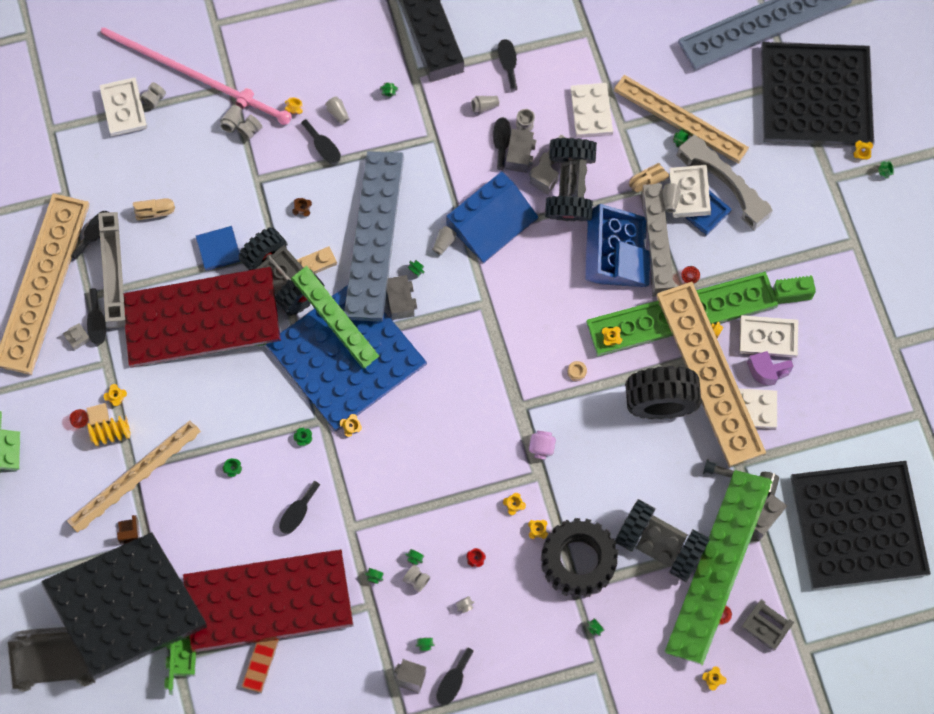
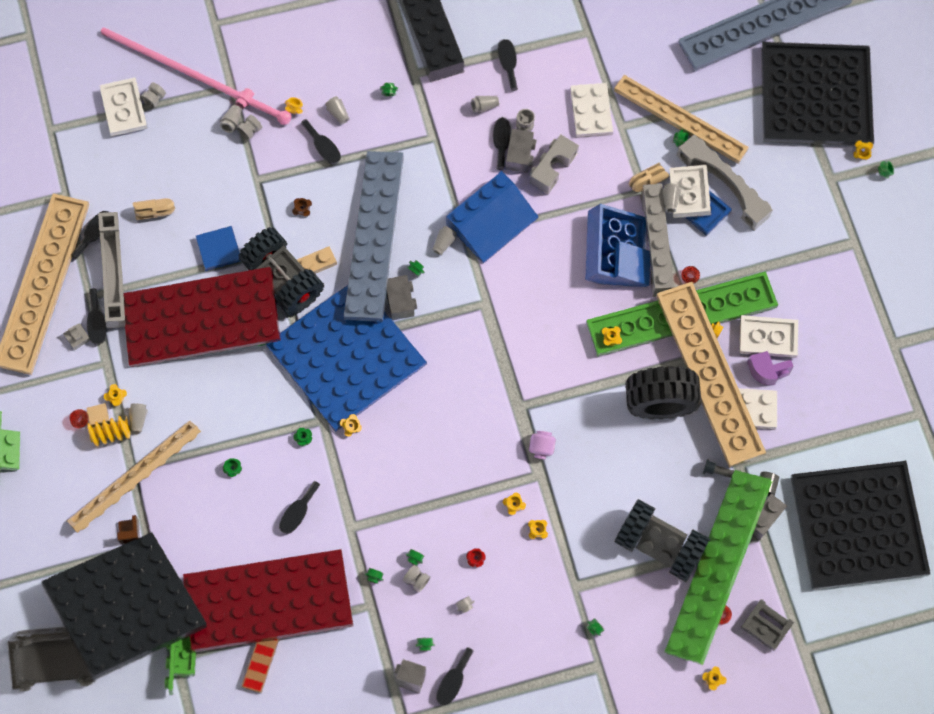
(137, 416): none -> light grey cone
(334, 317): bright green plate -> none
(573, 156): black plate -> none
(577, 371): tan tile -> none
(579, 583): black tyre -> none
(794, 289): bright green brick -> none

